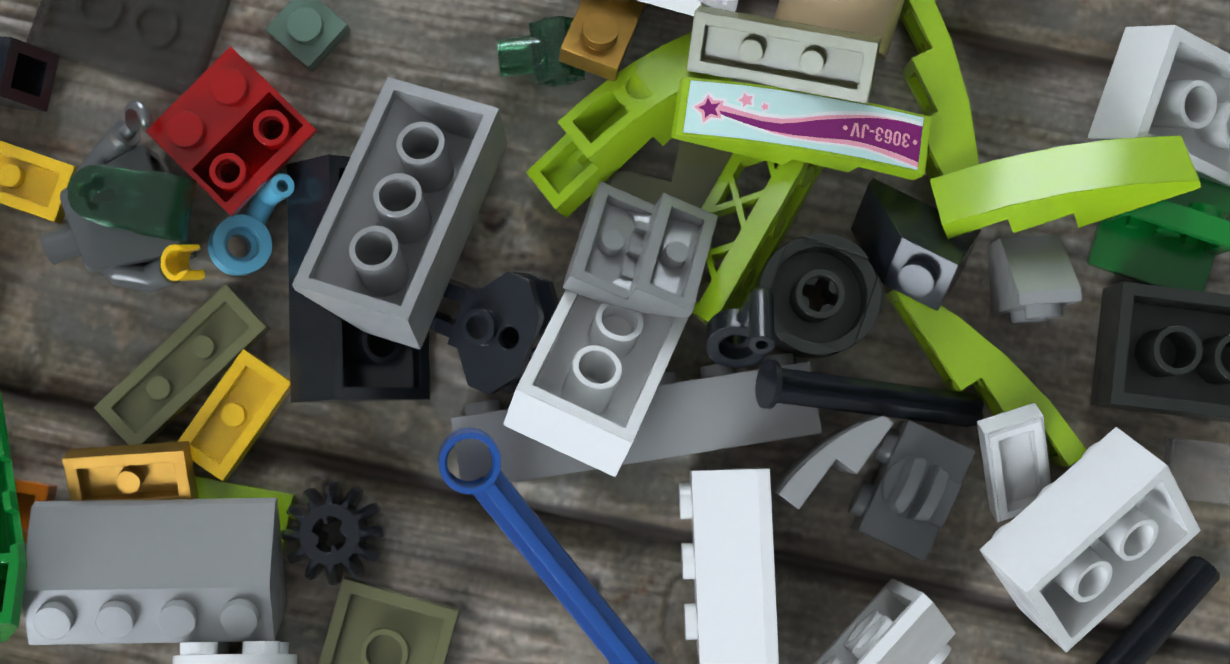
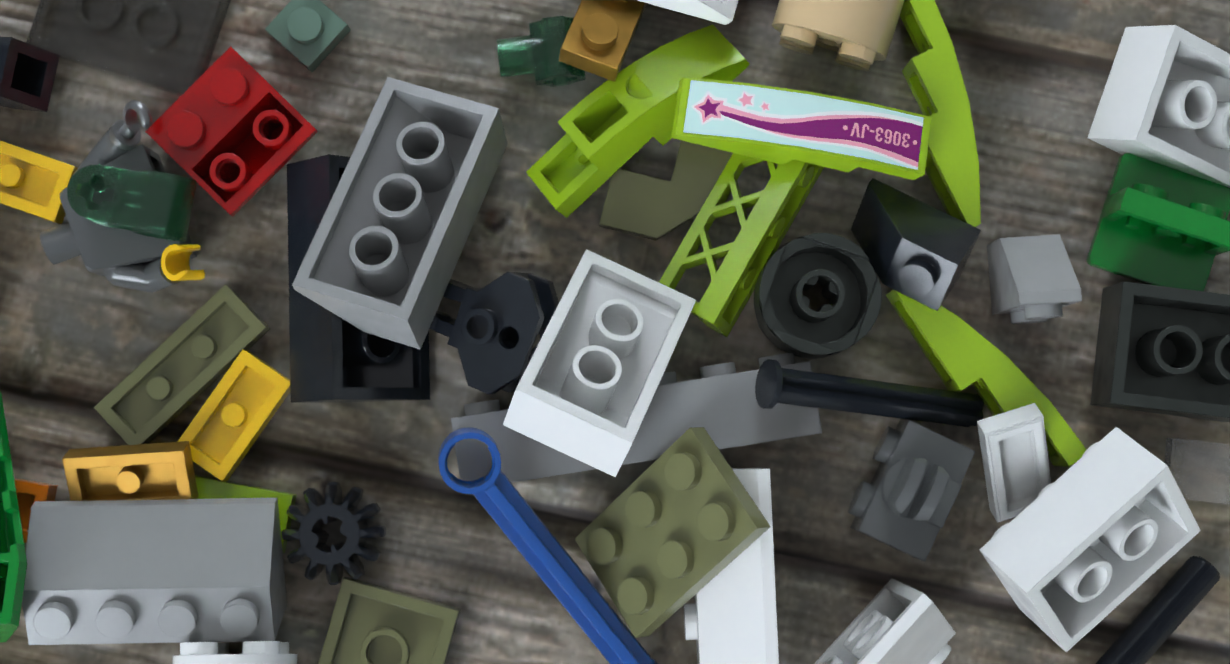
(249, 228): medium azure plate -> none
(641, 252): light grey slope -> none
(671, 532): none -> olive plate
(743, 334): black plate -> none
(783, 54): plate -> none
(843, 449): light grey slope -> none
(1076, 179): lime slope -> none

